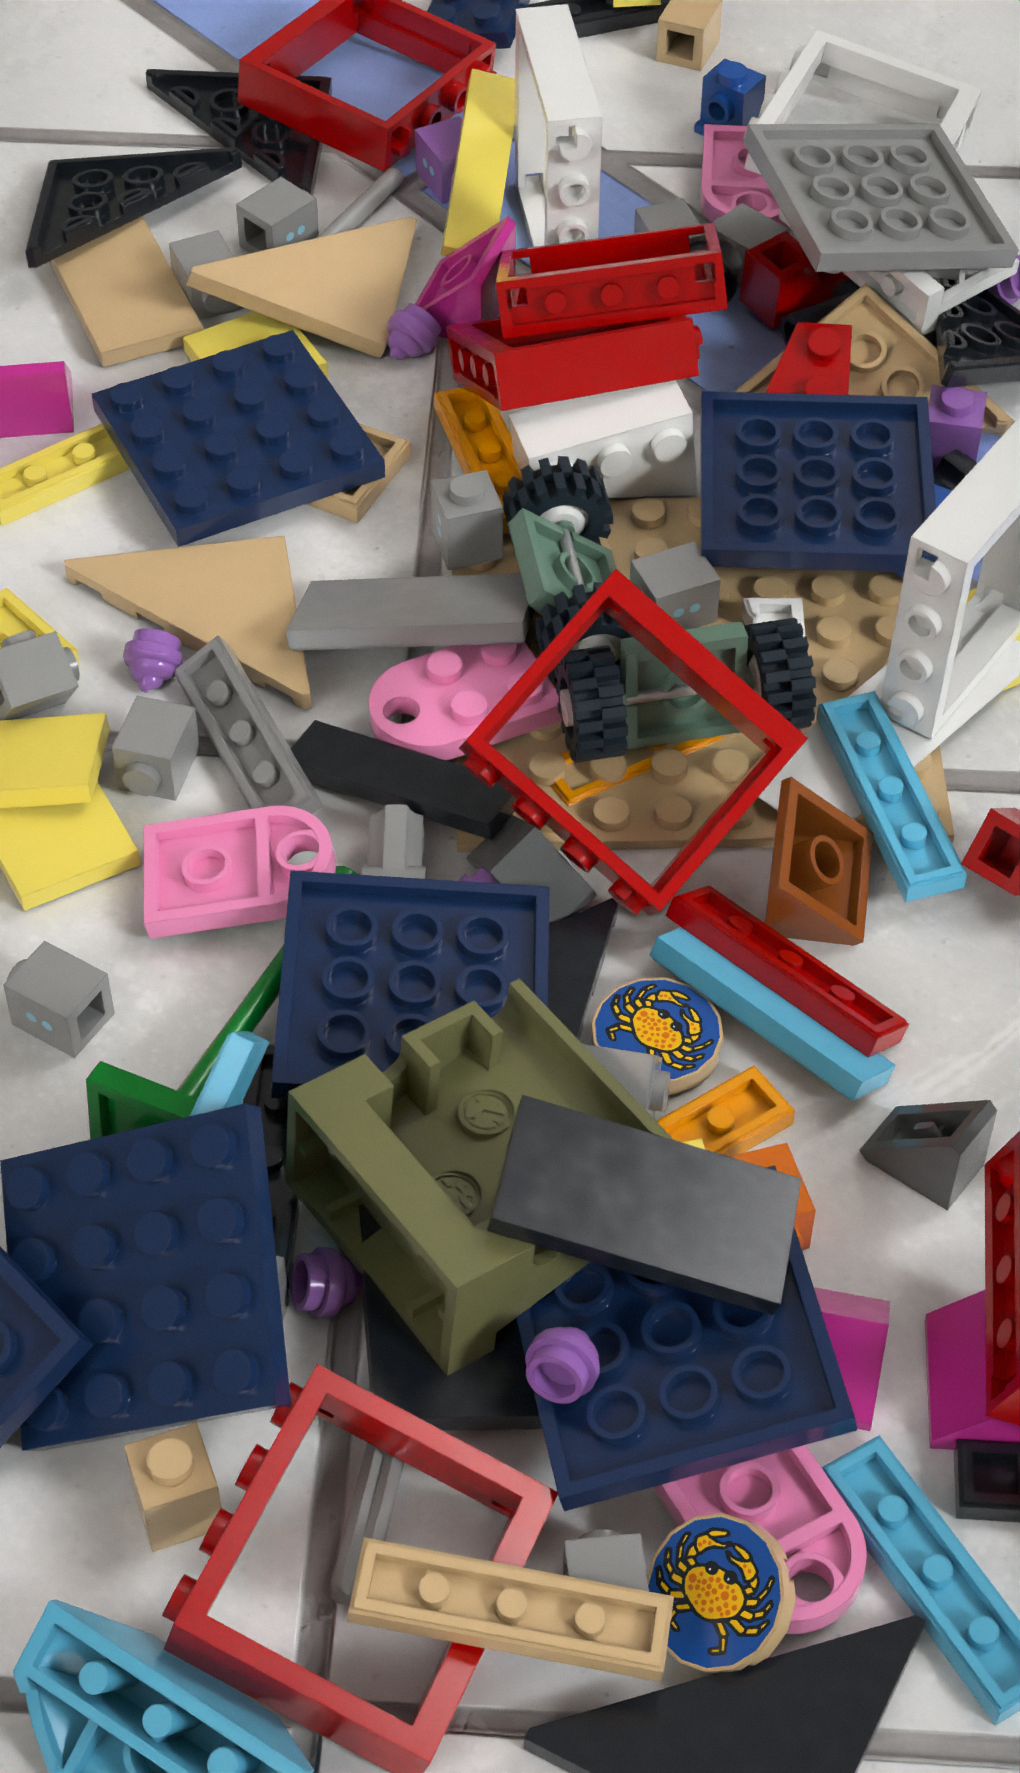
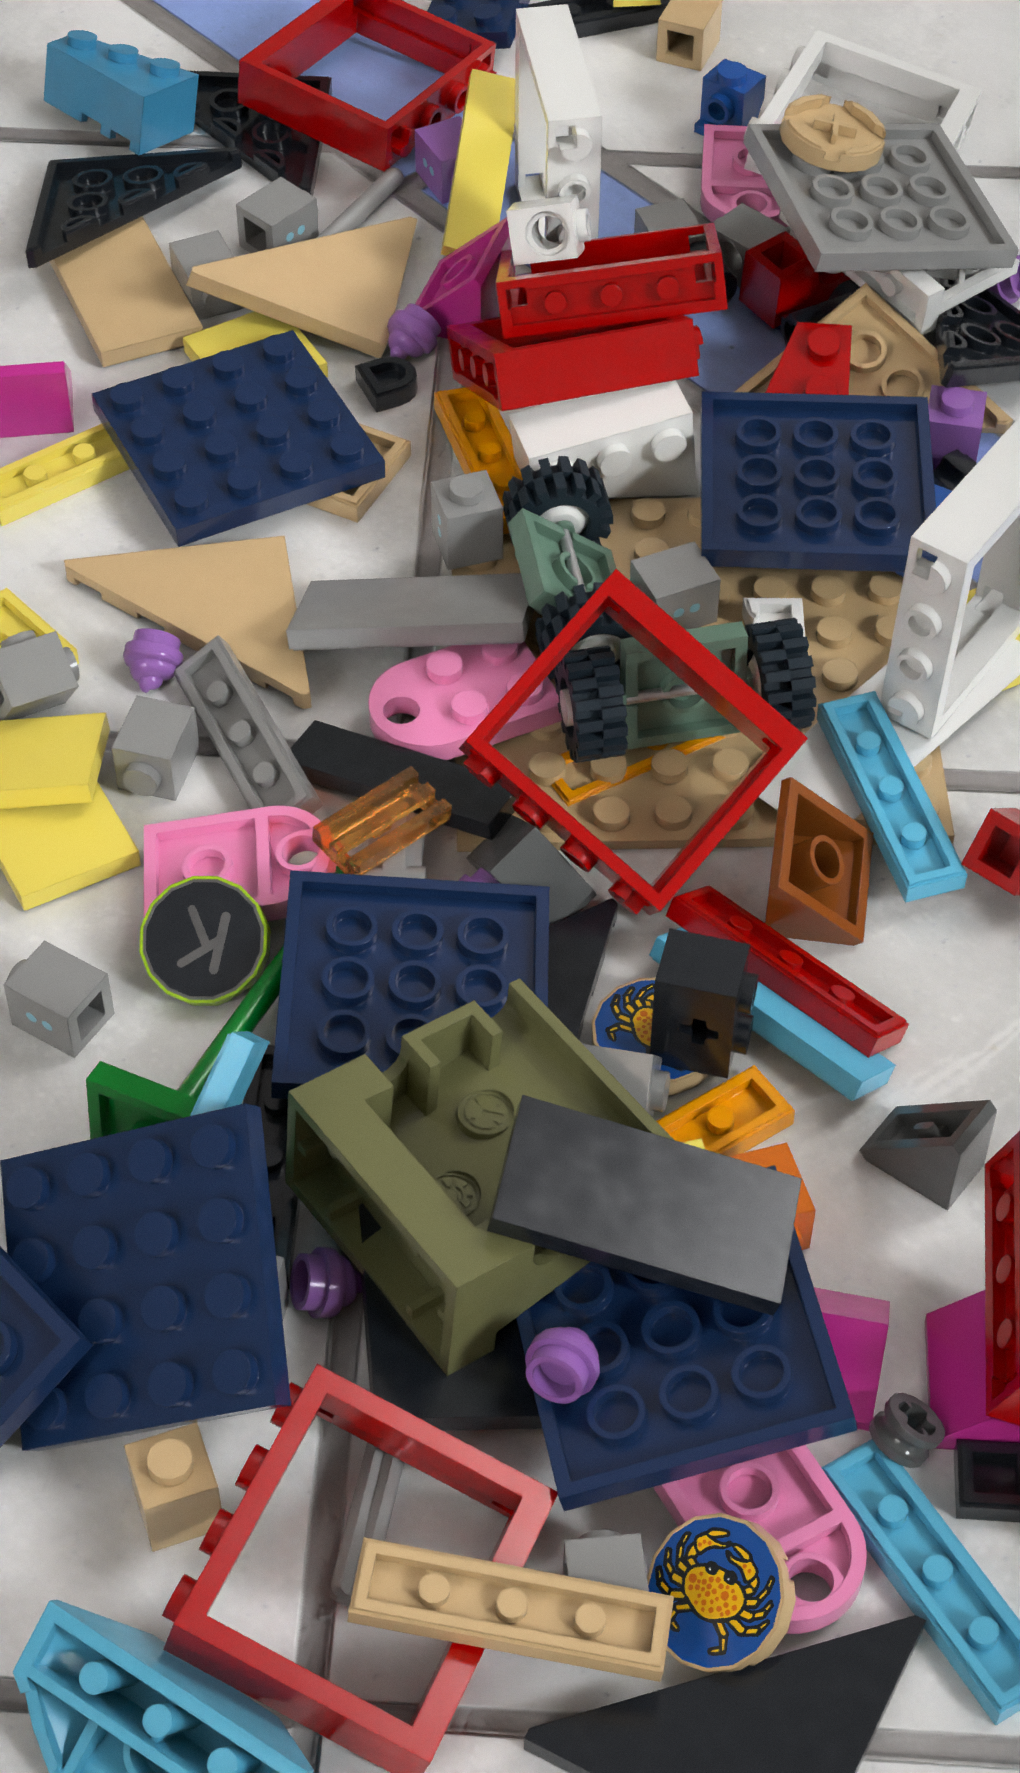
(121, 90): none -> dark azure wedge
(204, 940): none -> black tile
(374, 815): none -> clear orange tile
(387, 382): none -> black tile
(527, 242): none -> white brick
(702, 1003): none -> black brick
(832, 135): none -> tan tile
(906, 1430): none -> dark grey bush

